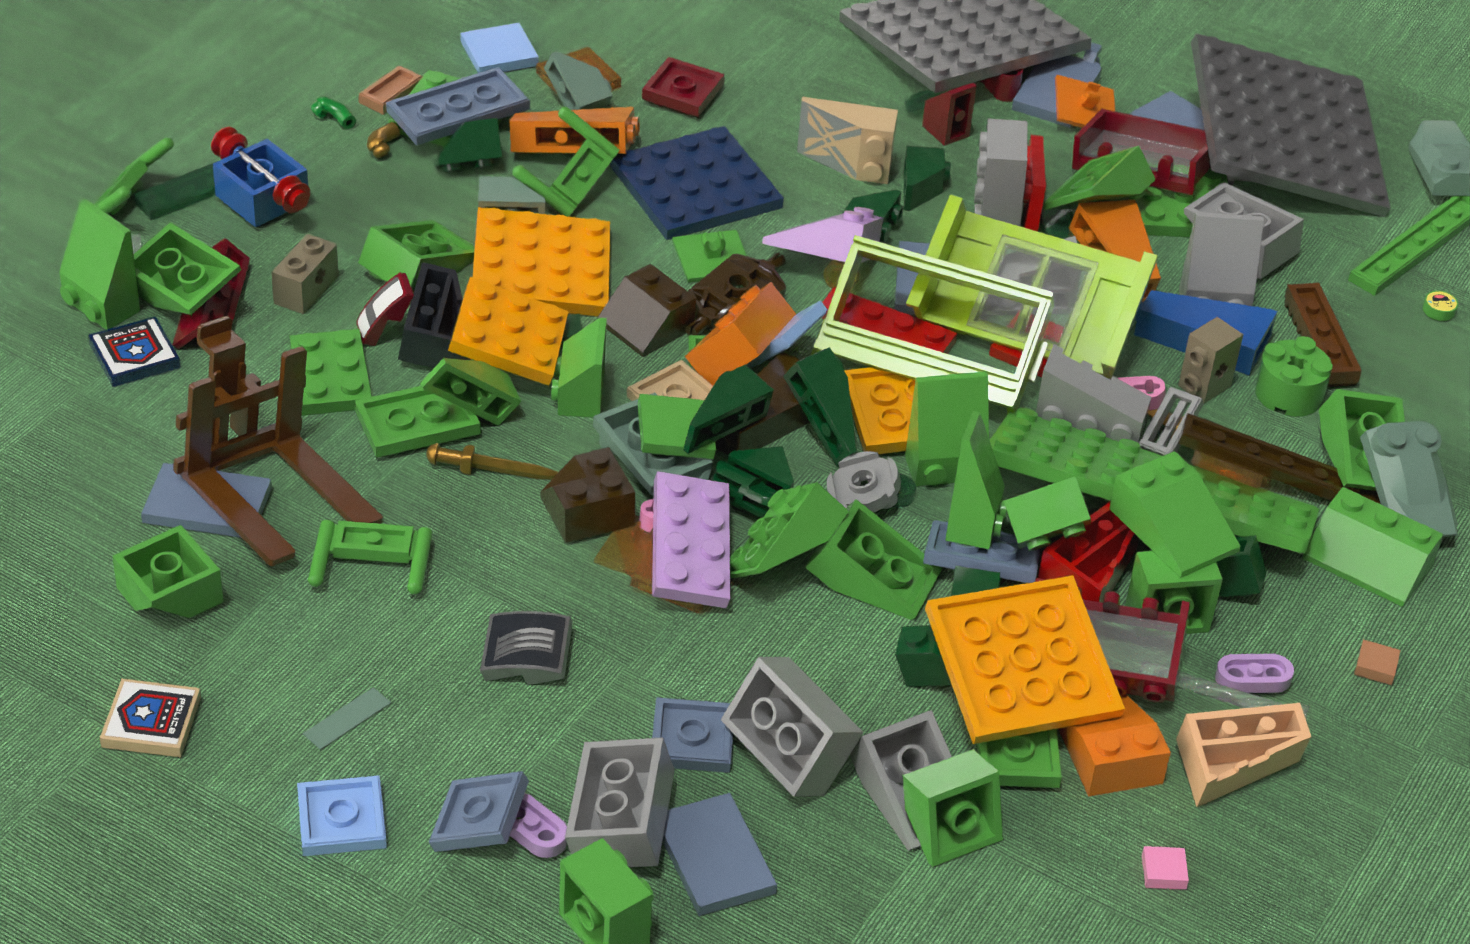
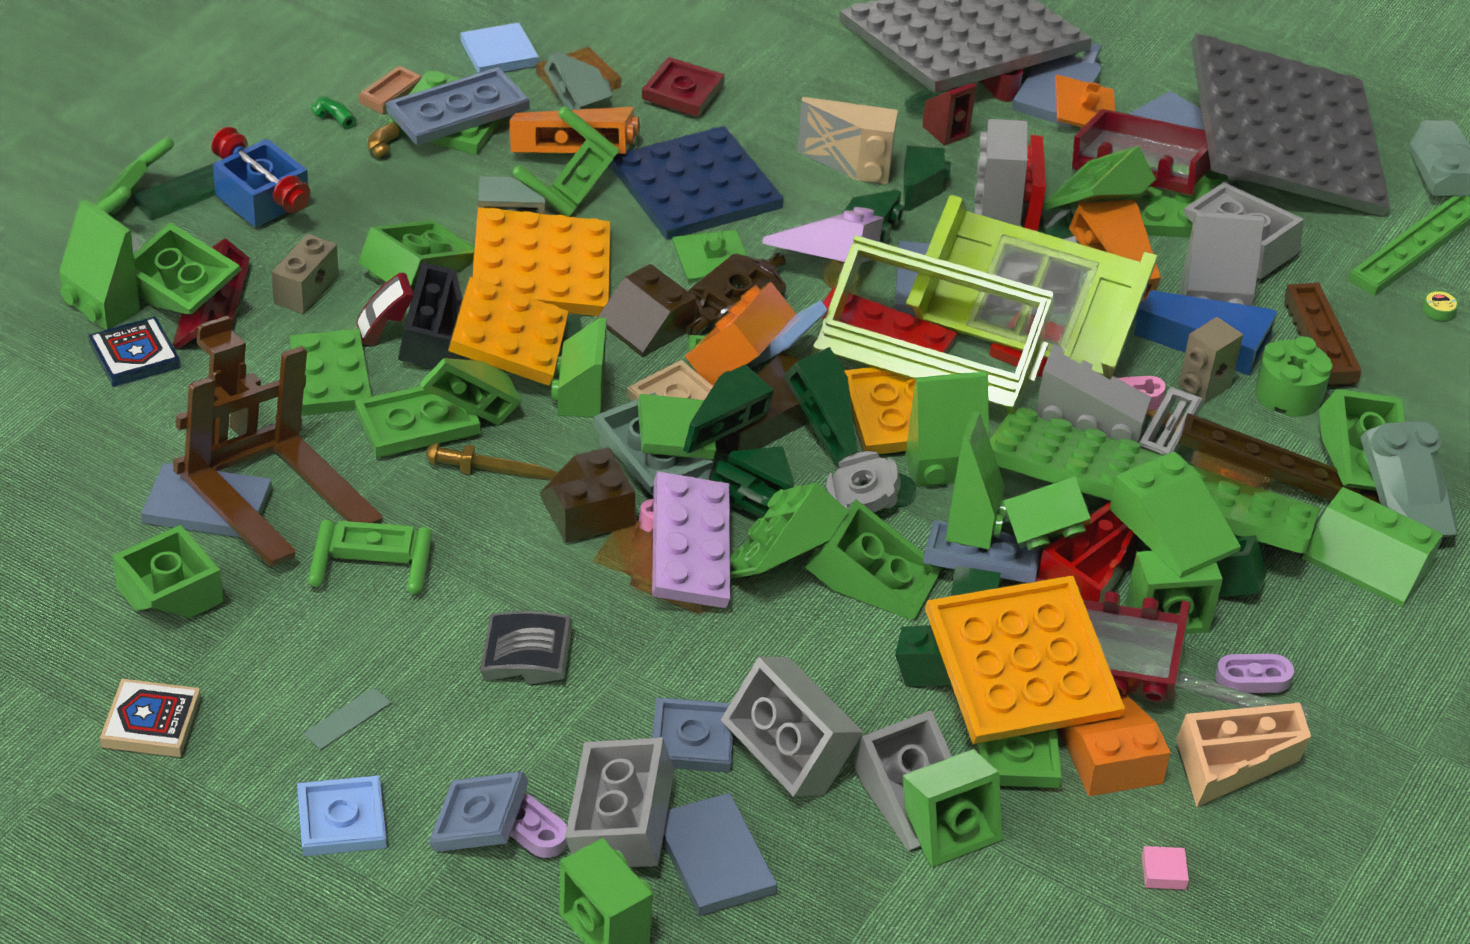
(471, 142): dark green slope -> none
(1377, 662): nougat tile -> none

